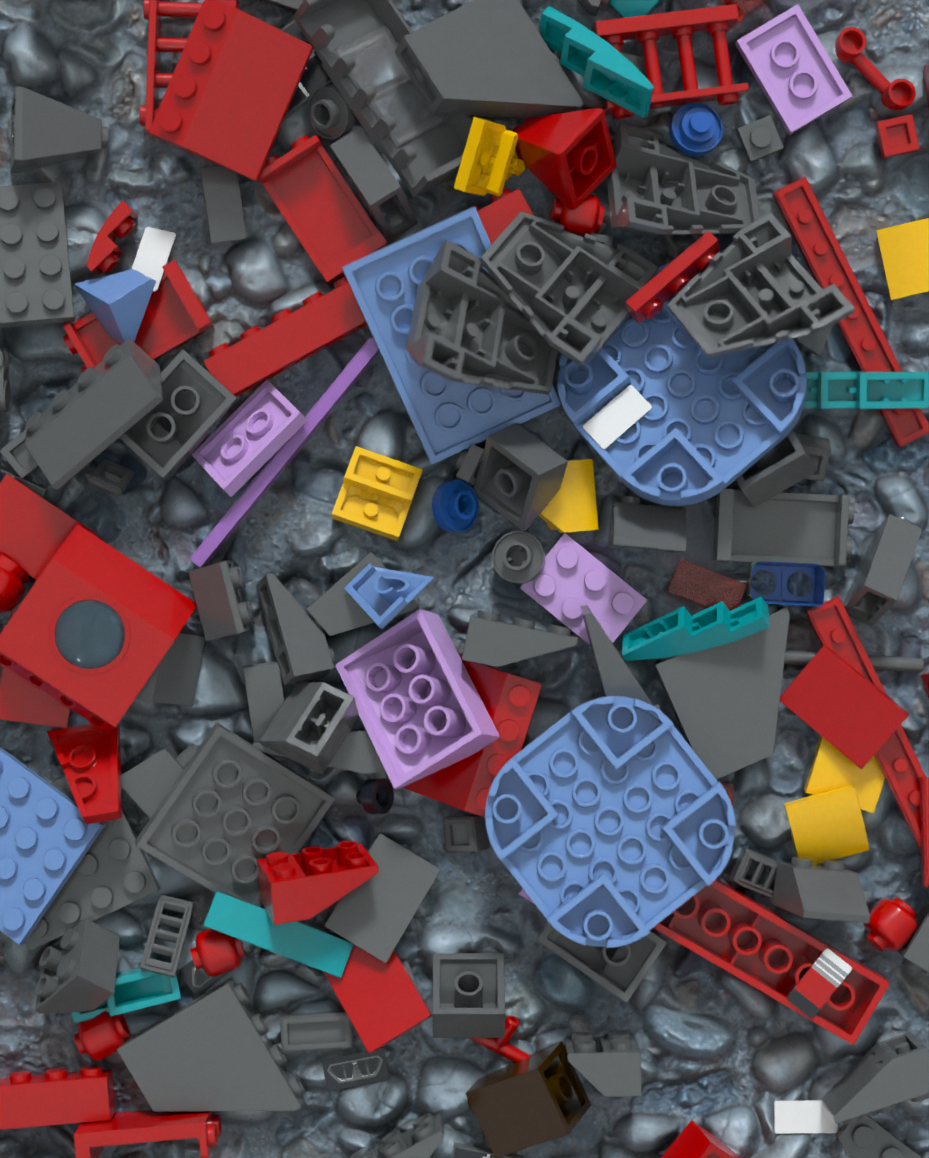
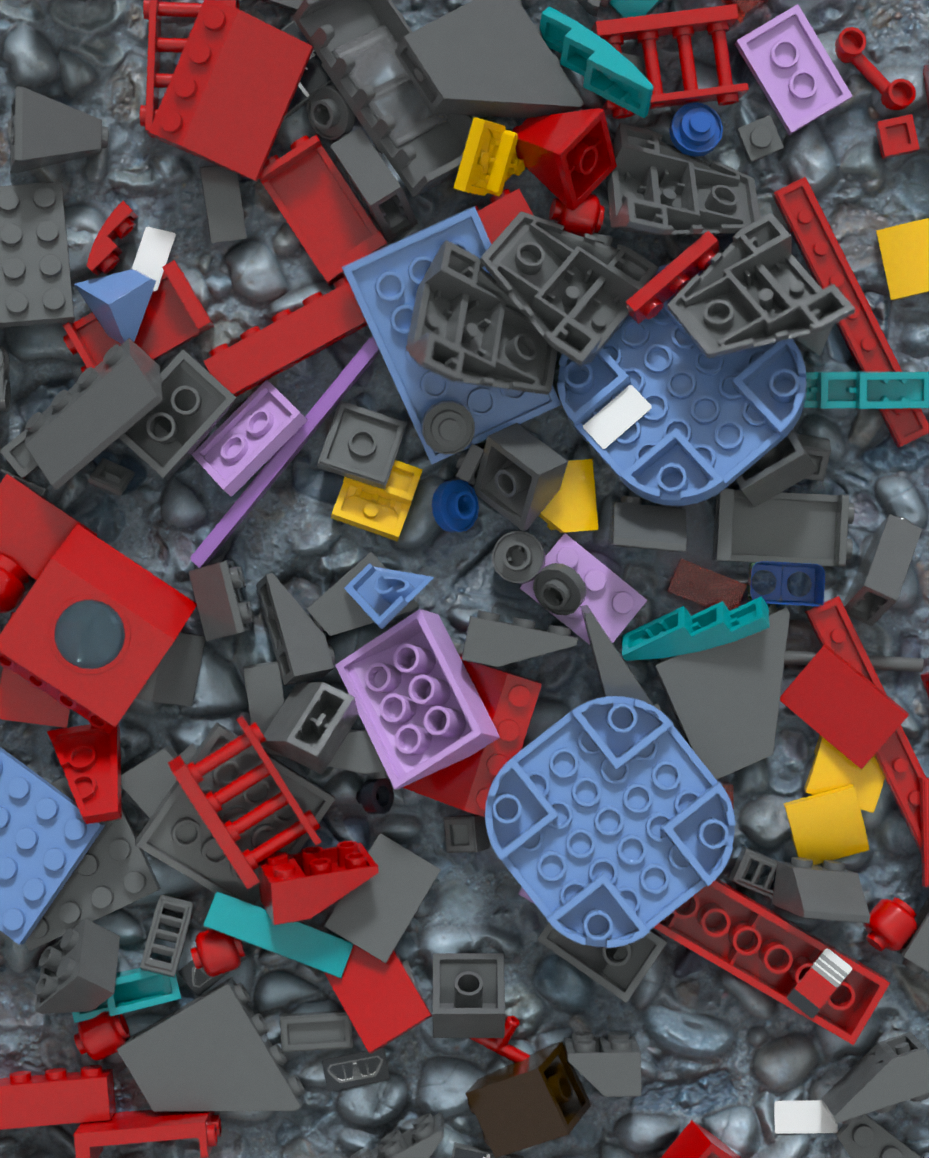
(229, 832): none -> red fence
(362, 445): none -> dark grey tile
(448, 427): none -> dark grey plate
(559, 589): none -> dark grey plate

